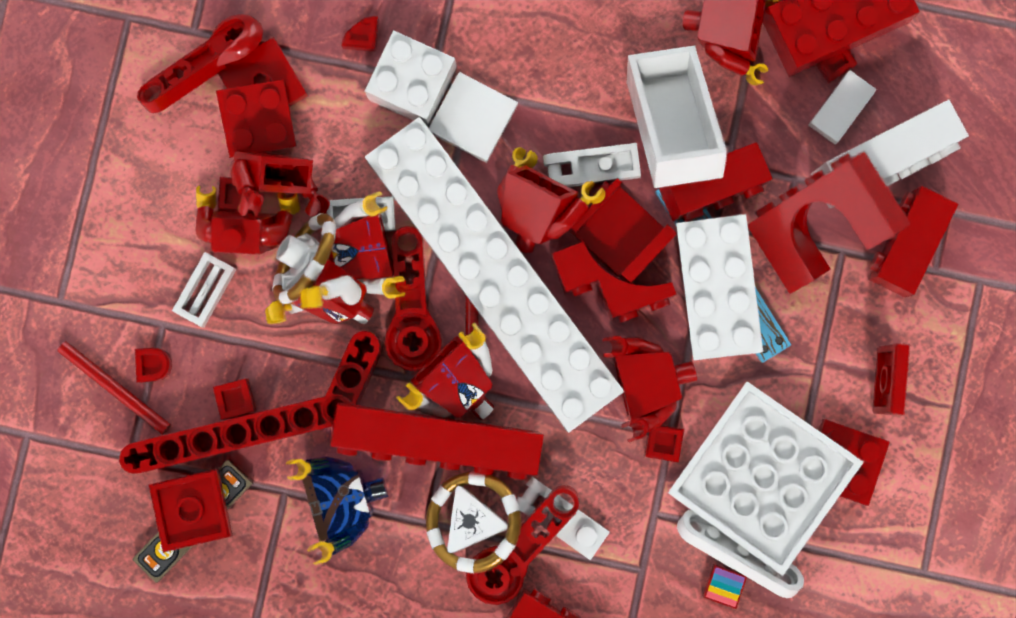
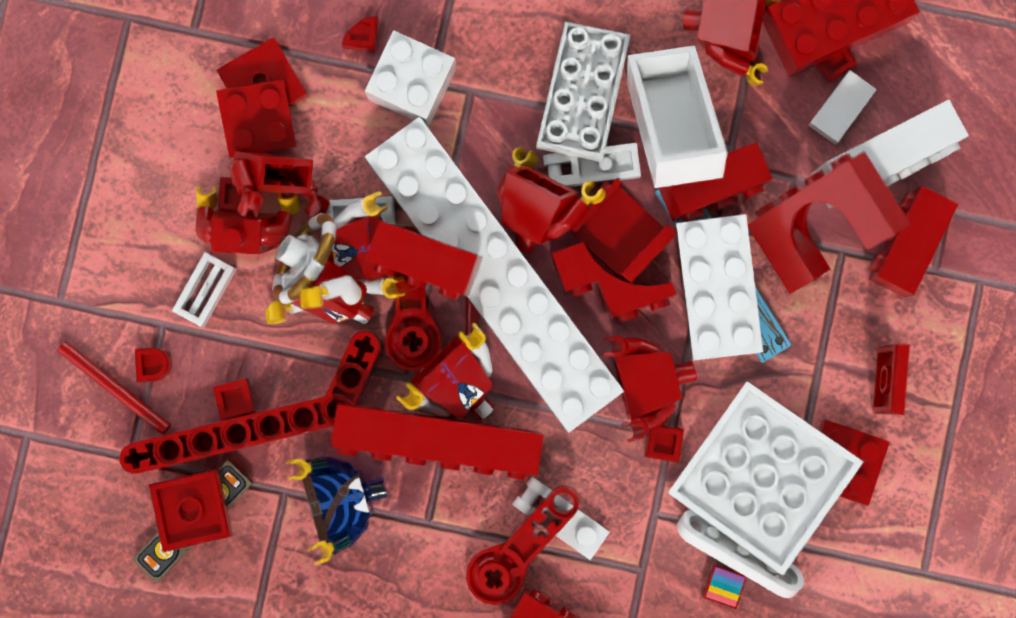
(229, 42): red beam -> none
(423, 260): none -> red brick
(472, 522): piece -> none
(473, 117): white tile -> none
(583, 92): none -> white tile

